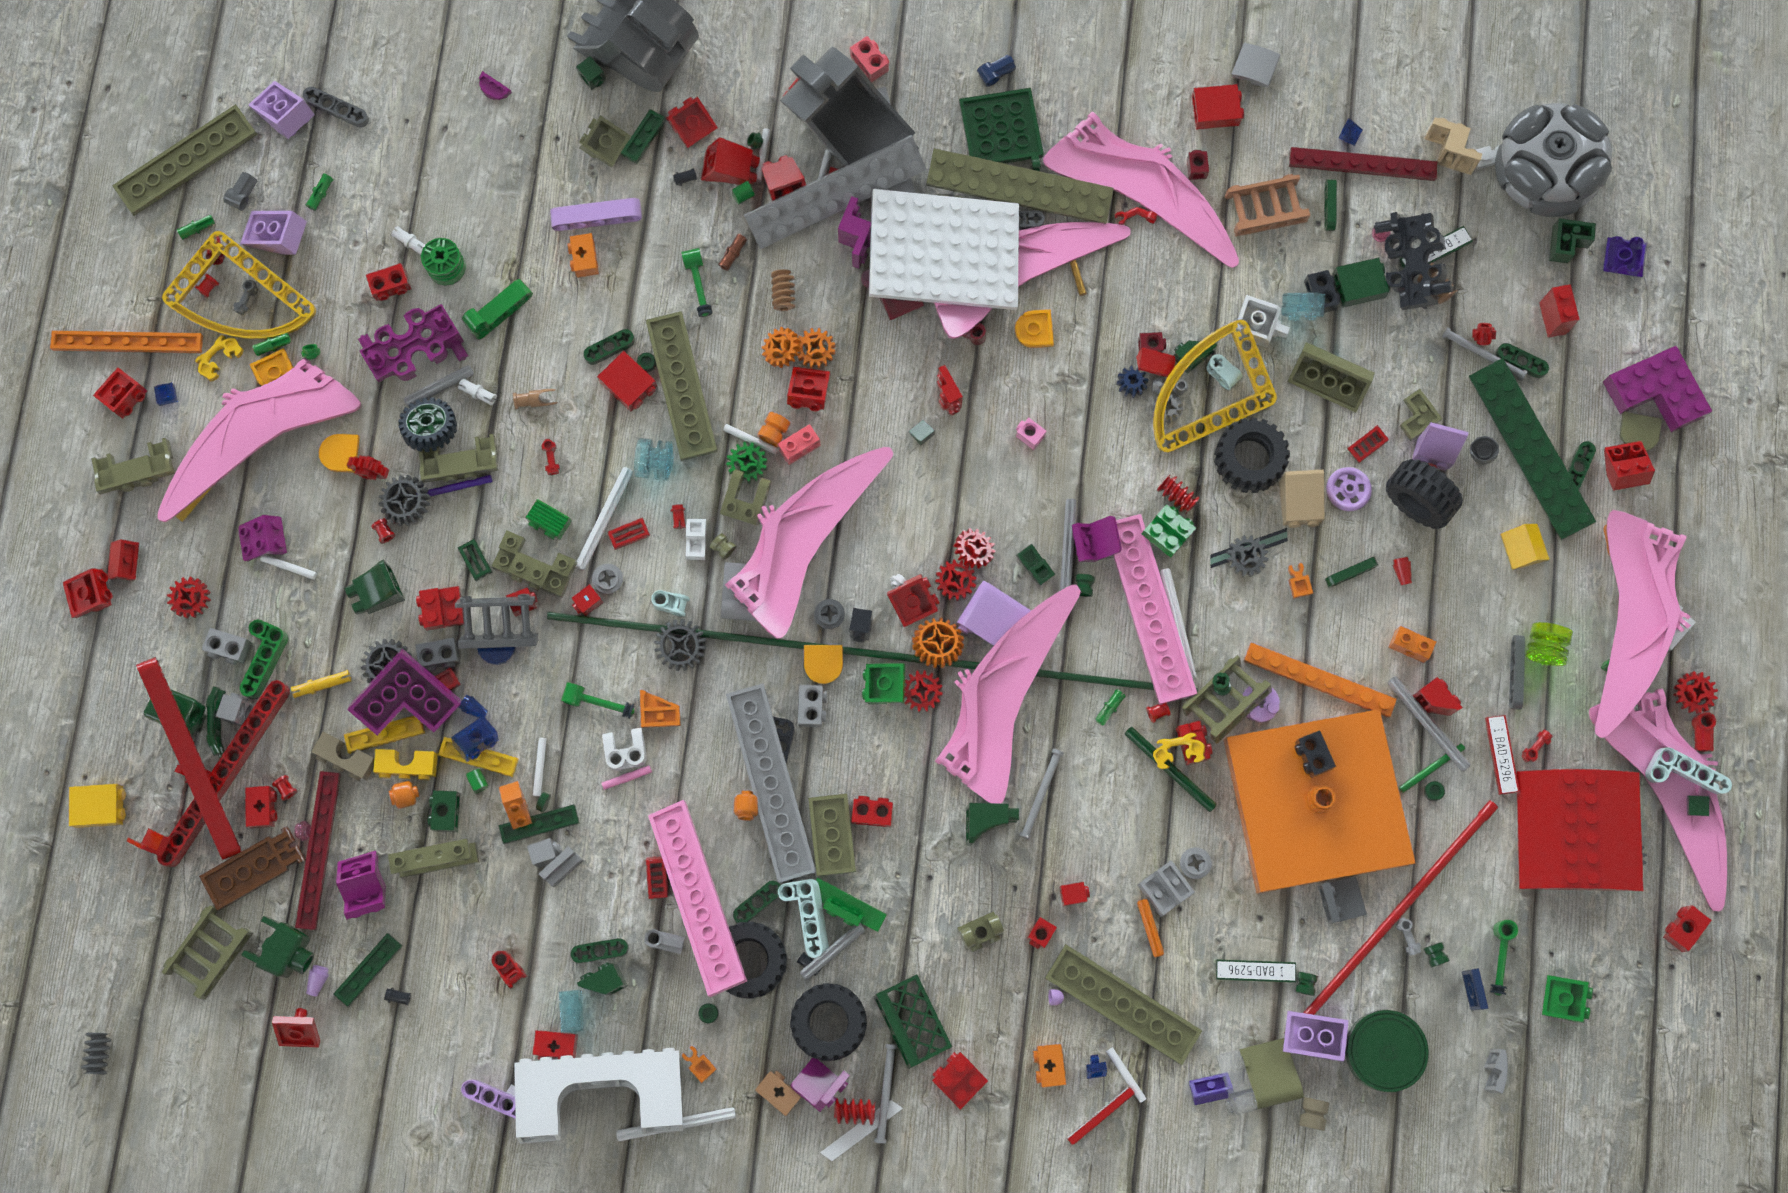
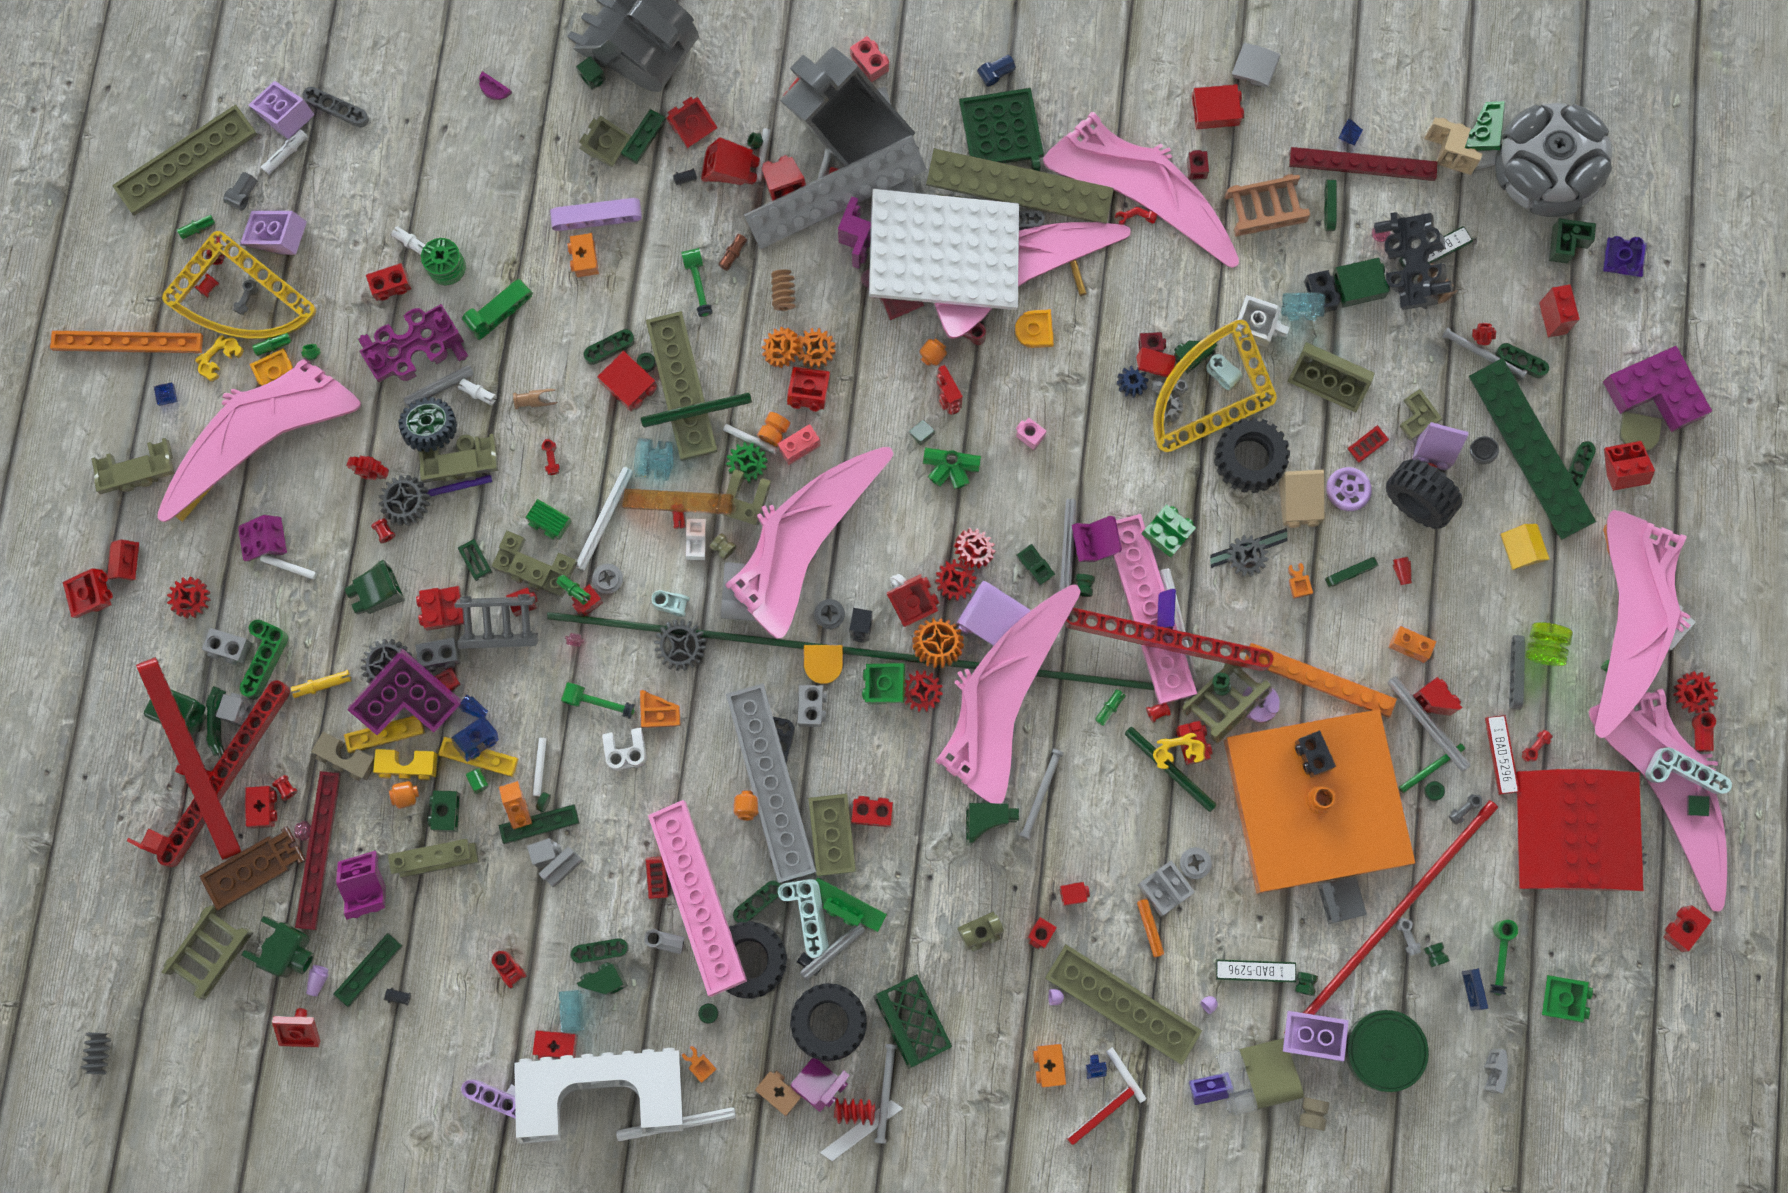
(96, 805): yellow brick -> none
(120, 393): red plate -> none
(286, 150): none -> white pin
(319, 192): green pin -> none
(336, 451): light orange tile -> none
(465, 443): none -> olive tile
(496, 655): clear blue tile -> none
(573, 589): none -> green axle
(574, 639): none -> clear pink plate
(626, 777): bright pink piece -> none
(631, 540): red tile -> none
(677, 501): none -> clear orange tile
(697, 409): none -> dark green axle
(742, 192): green brick -> none
(933, 352): none -> orange head
(955, 471): none -> green piece
(959, 1079): red plate -> none
(1166, 608): none -> dark purple slope
(1177, 637): none -> red beam
(1178, 494): red piece -> none
(1209, 1004): none -> lavender hinge
(1473, 801): none -> dark grey bar
(1488, 128): none -> wing

